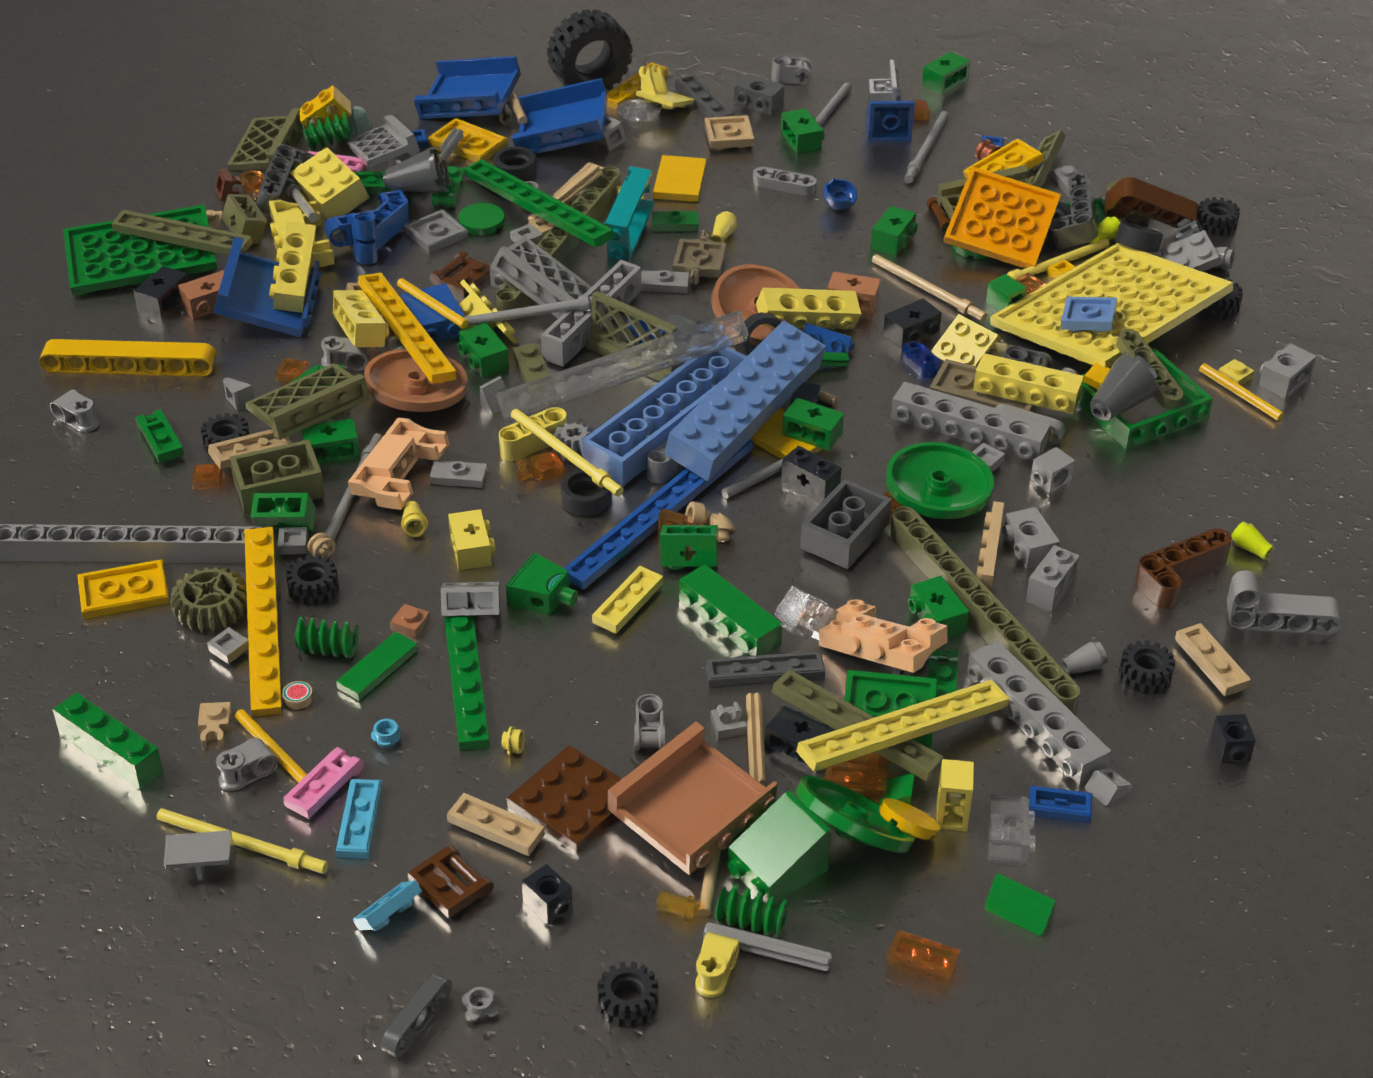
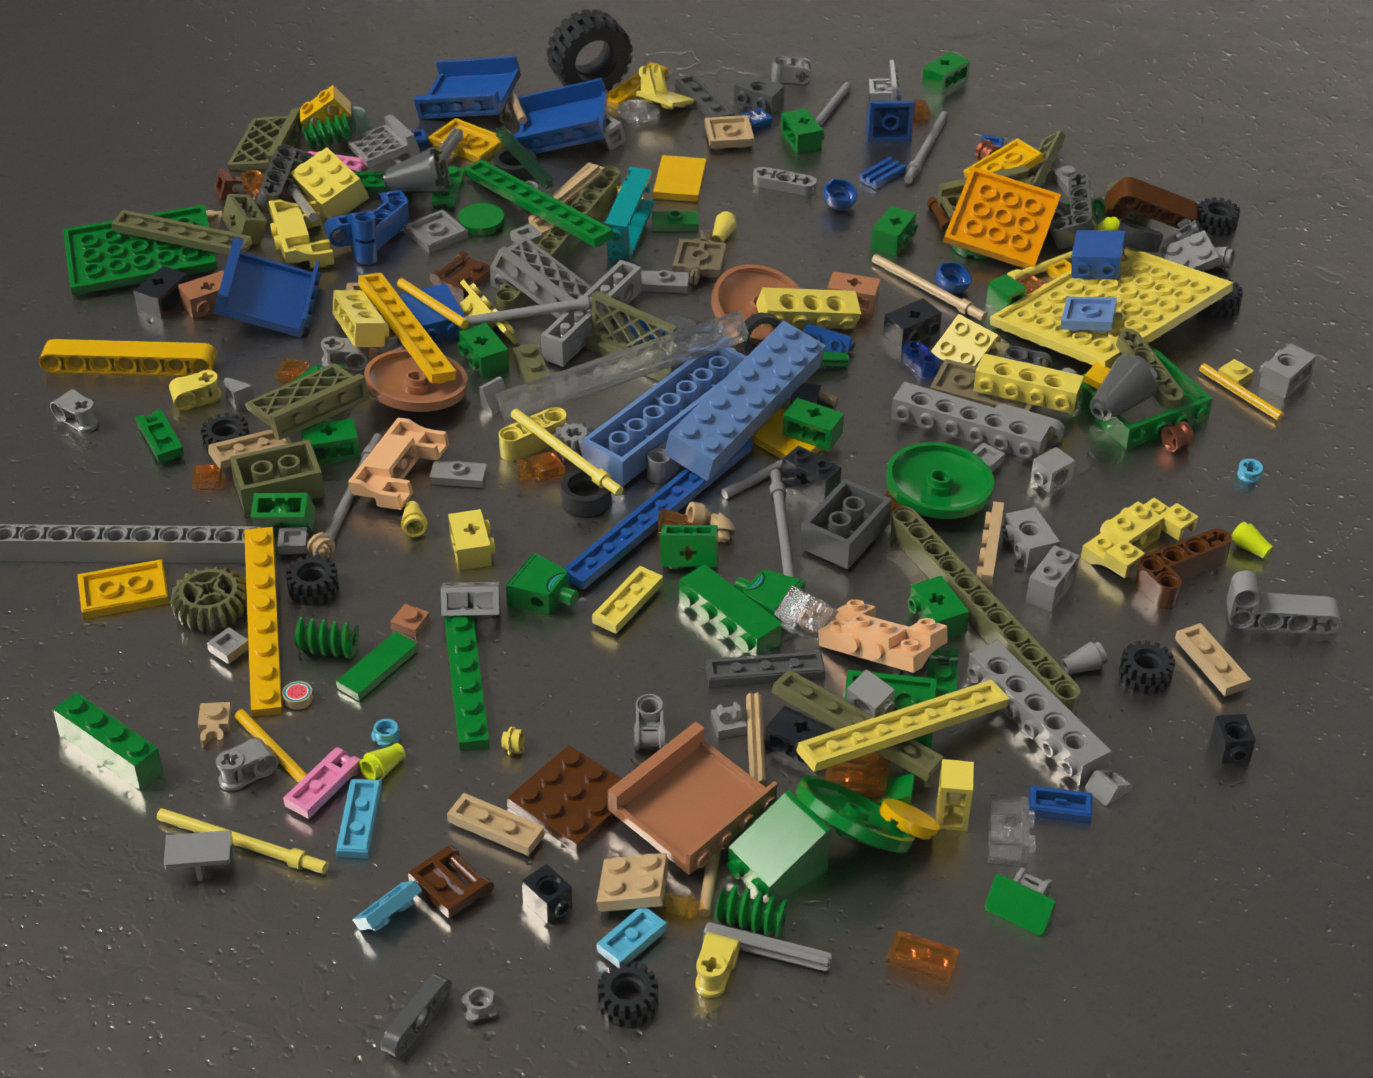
(193, 391): none -> light yellow piece
(293, 267): light yellow brick -> none
(380, 762): none -> neon yellow cone
(524, 157): none -> clear green axle
(631, 936): none -> medium azure plate
(633, 882): none -> tan plate
(759, 118): none -> blue tile
(768, 589): none -> green torso
(778, 493): none -> light grey bar
(871, 695): none -> light grey brick
(882, 173): none -> blue tile
(953, 278): none -> blue hair
(1033, 882): none -> light grey bush
(1097, 254): none -> blue panel
(1132, 531): none -> light yellow bracket
(1177, 436): none -> copper wheel
(1253, 465): none -> medium azure bush

